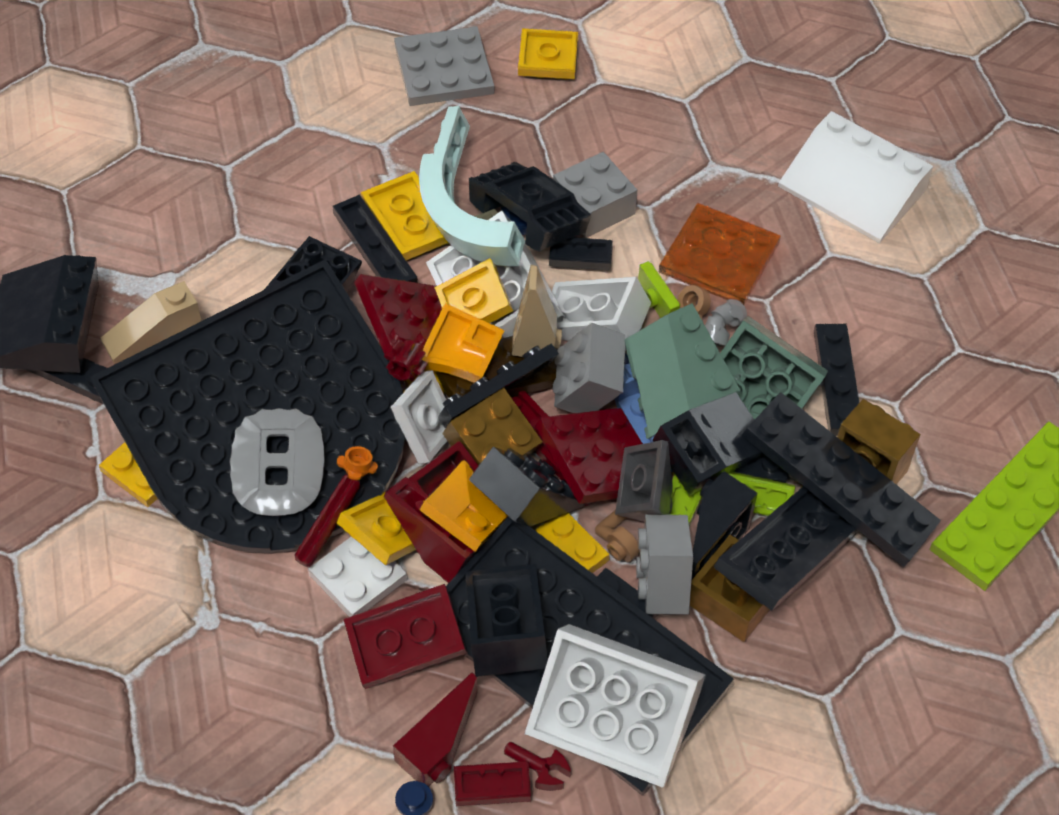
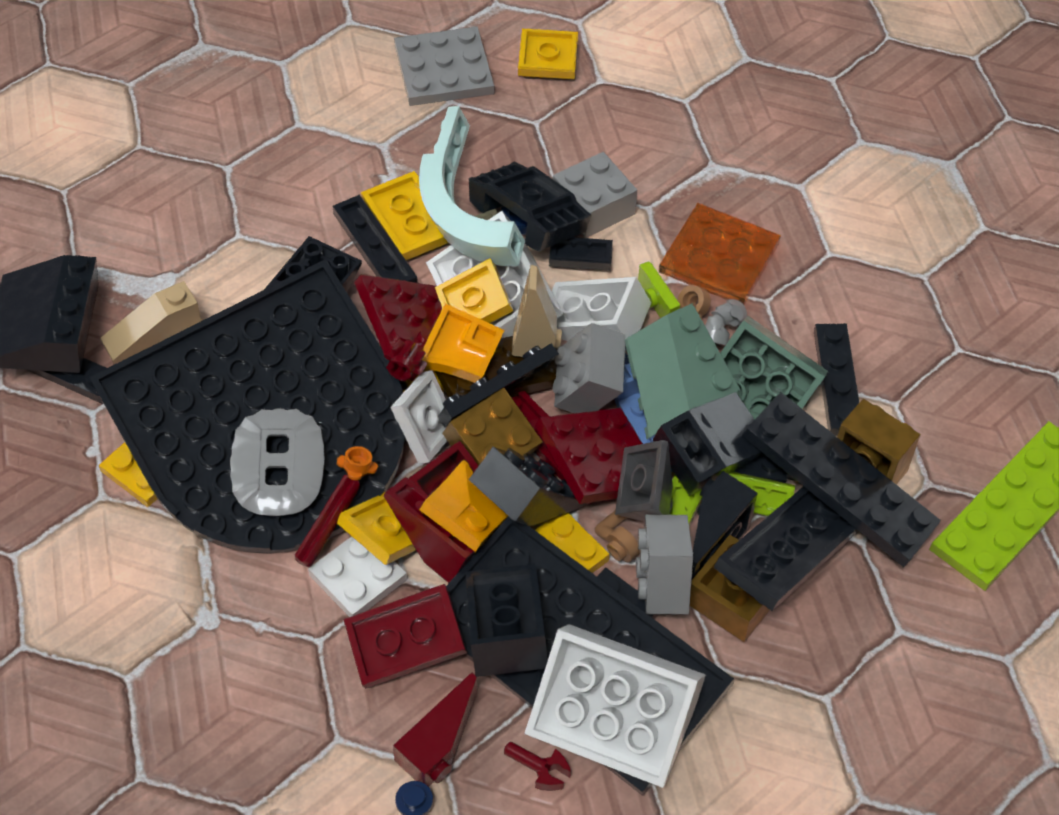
(492, 783): dark red plate -> none
(856, 177): white slope -> none

